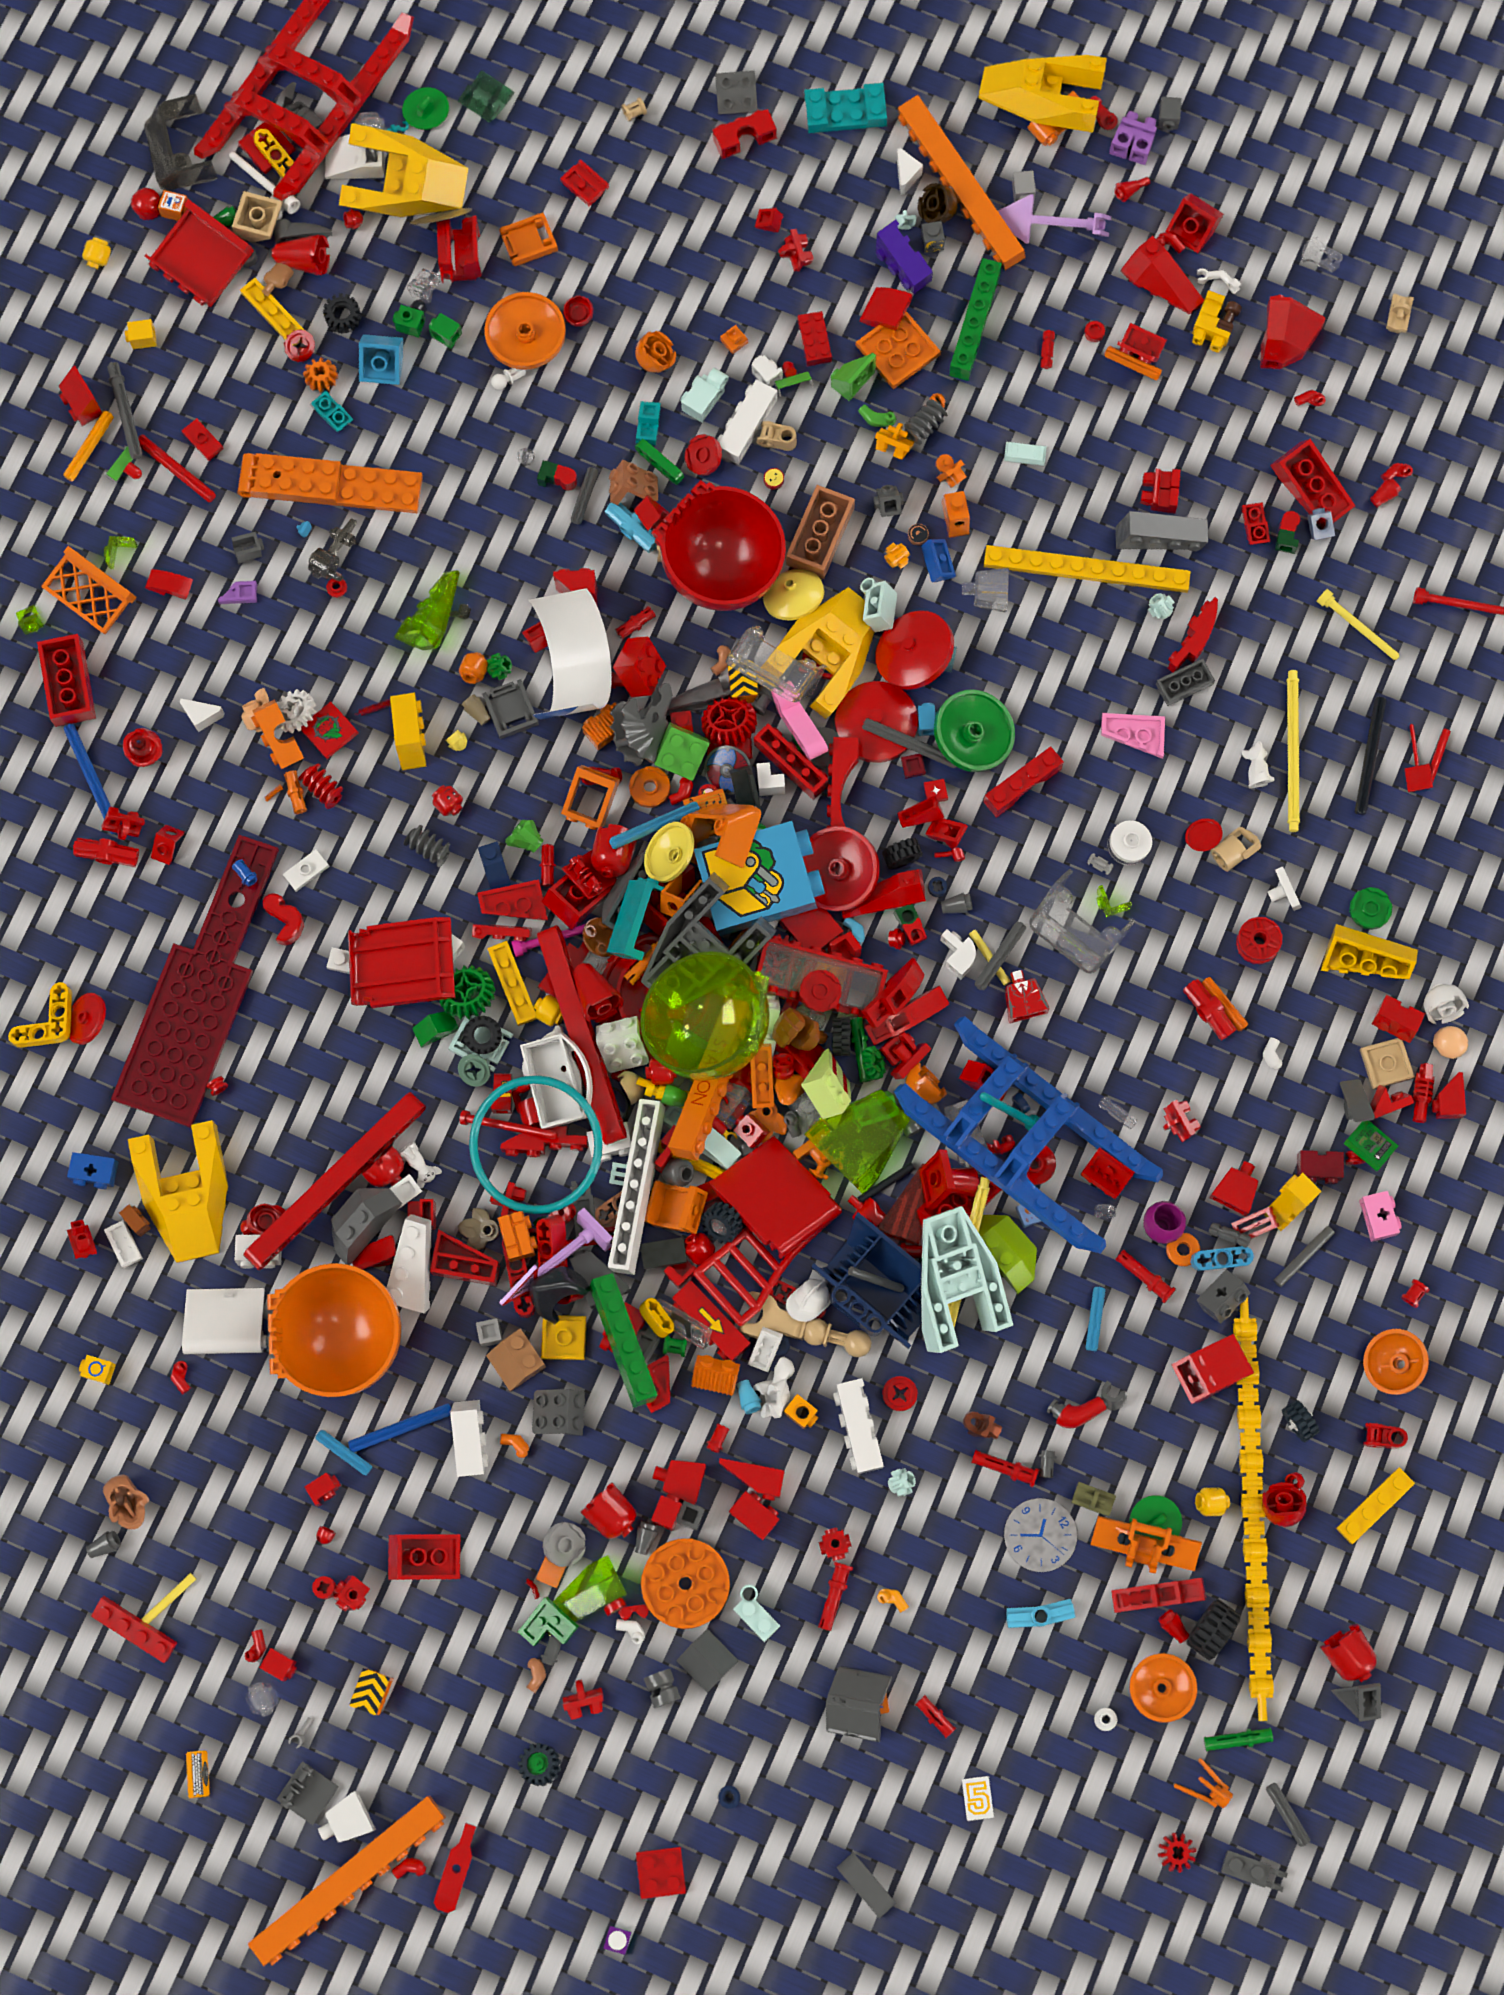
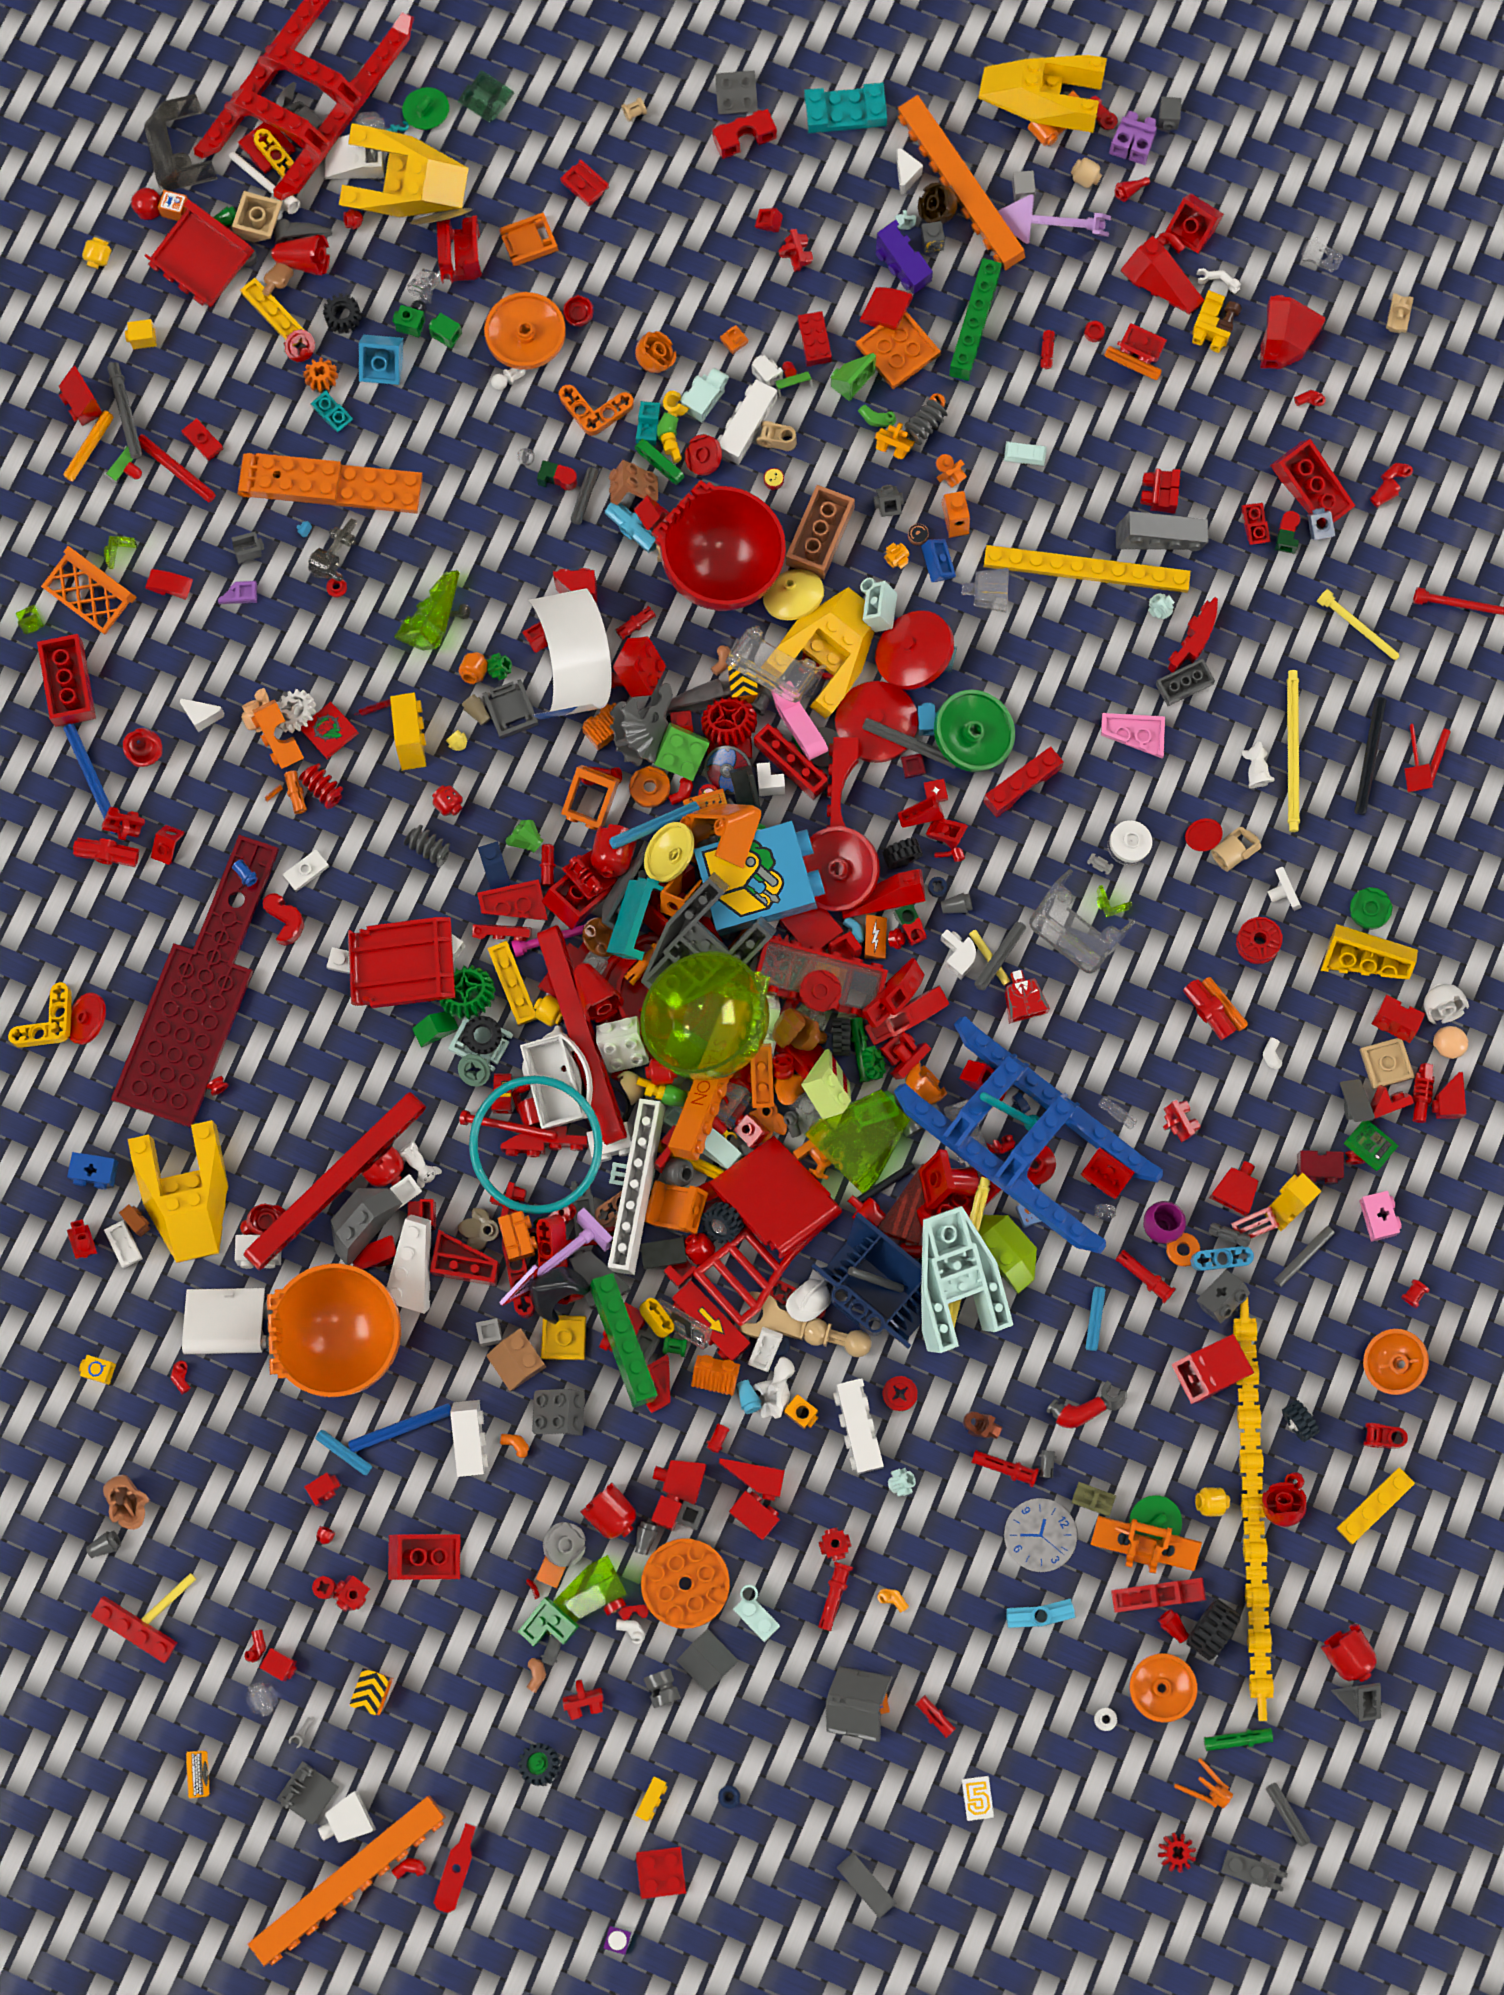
(590, 415): none -> orange beam
(651, 1799): none -> yellow piece
(667, 426): none -> yellow piece
(875, 937): none -> orange slope
(1086, 172): none -> tan head

